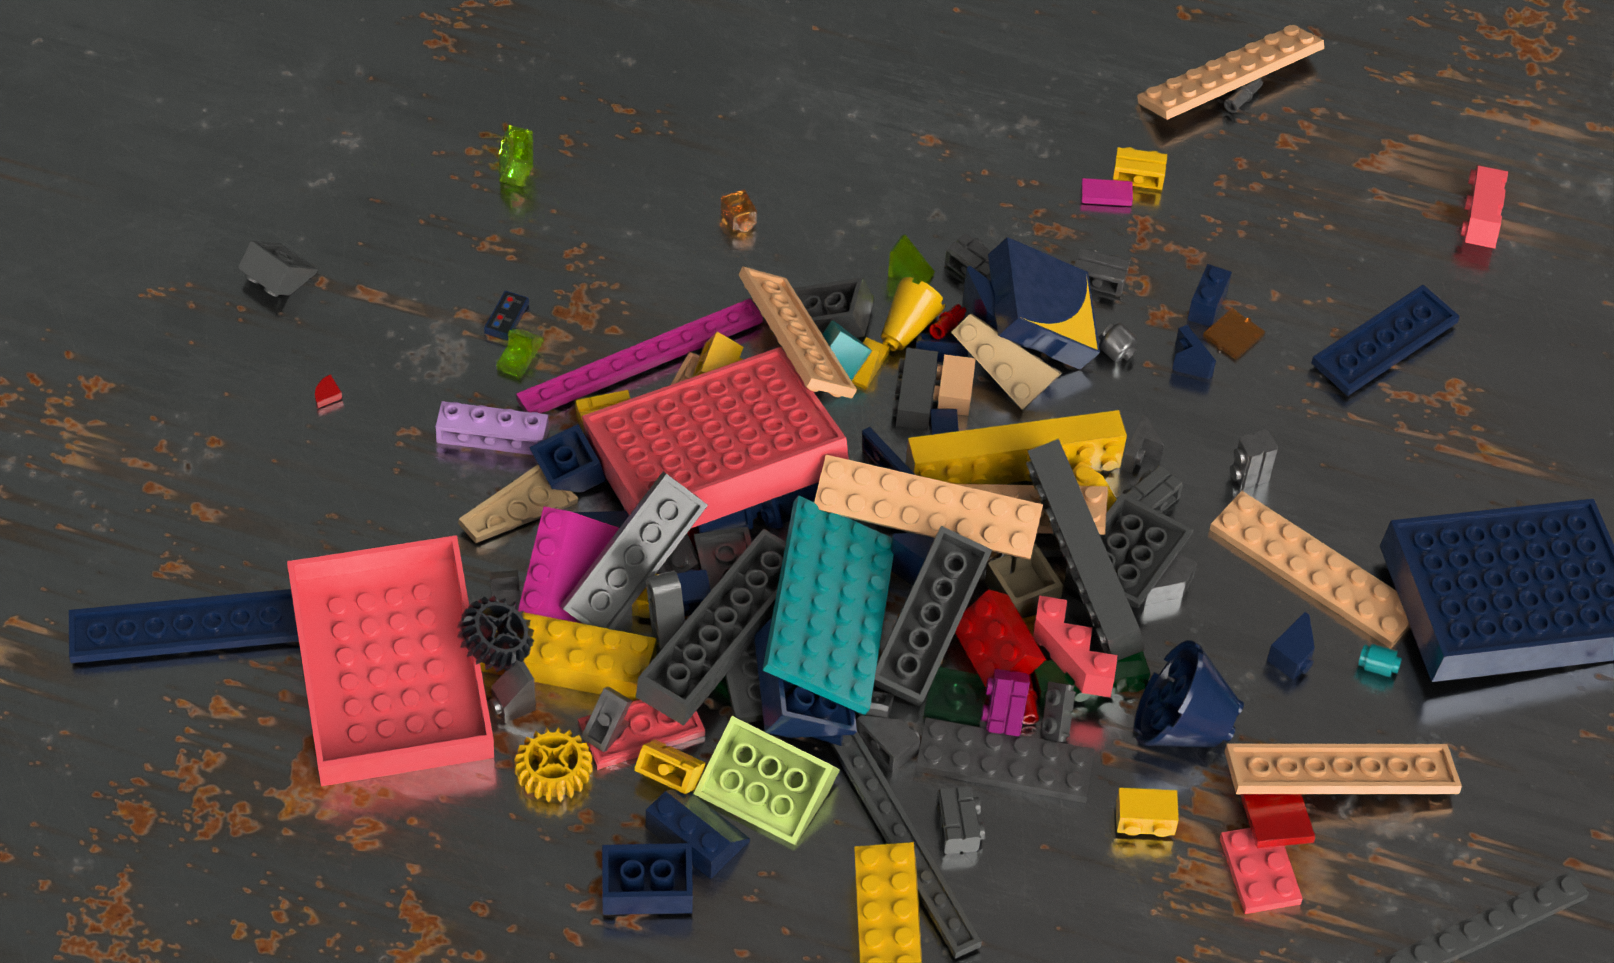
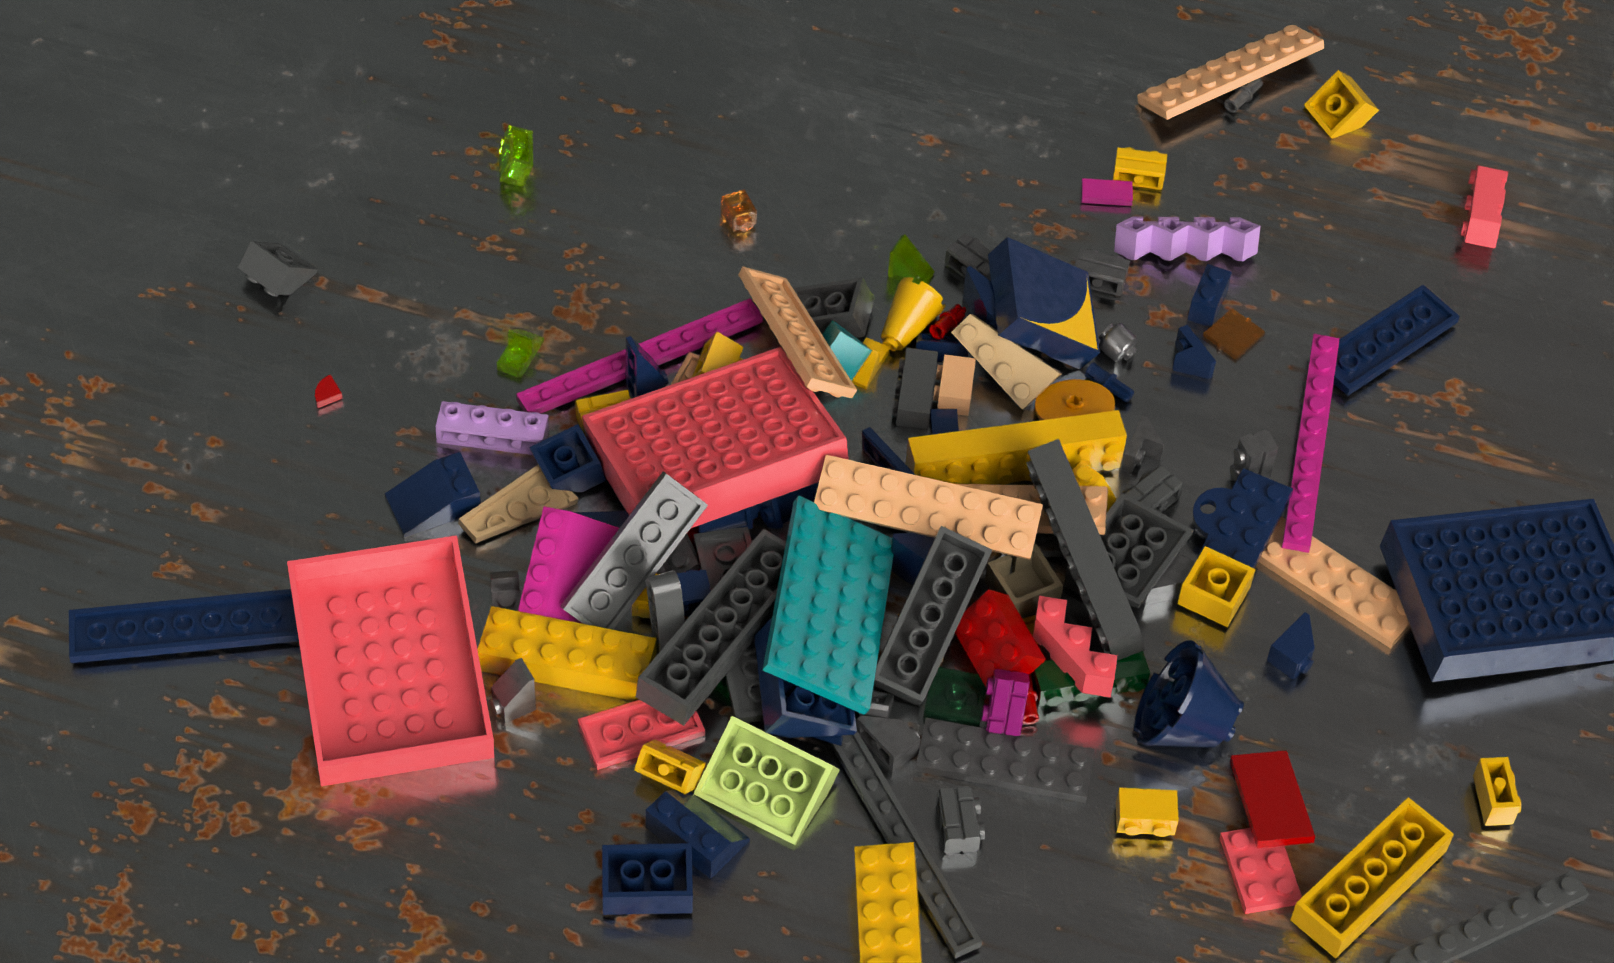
(434, 495): none -> dark blue slope
(479, 627): black gear -> none
(506, 315): tile -> none
(553, 773): yellow gear -> none
(607, 719): flat silver slope -> none
(642, 371): none -> dark blue slope
(1058, 699): dark grey hinge -> none
(1073, 399): none -> light orange piece
(1110, 381): none -> dark blue axle
(1199, 238): none -> lavender brick
(1216, 586): none -> yellow brick
(1242, 516): none -> dark blue plate
(1310, 443): none -> dark pink plate
(1341, 106): none -> yellow slope
(1342, 769): light nougat plate -> none
(1371, 877): none -> yellow brick
(1380, 660): teal brick -> none
(1496, 791): none -> yellow brick

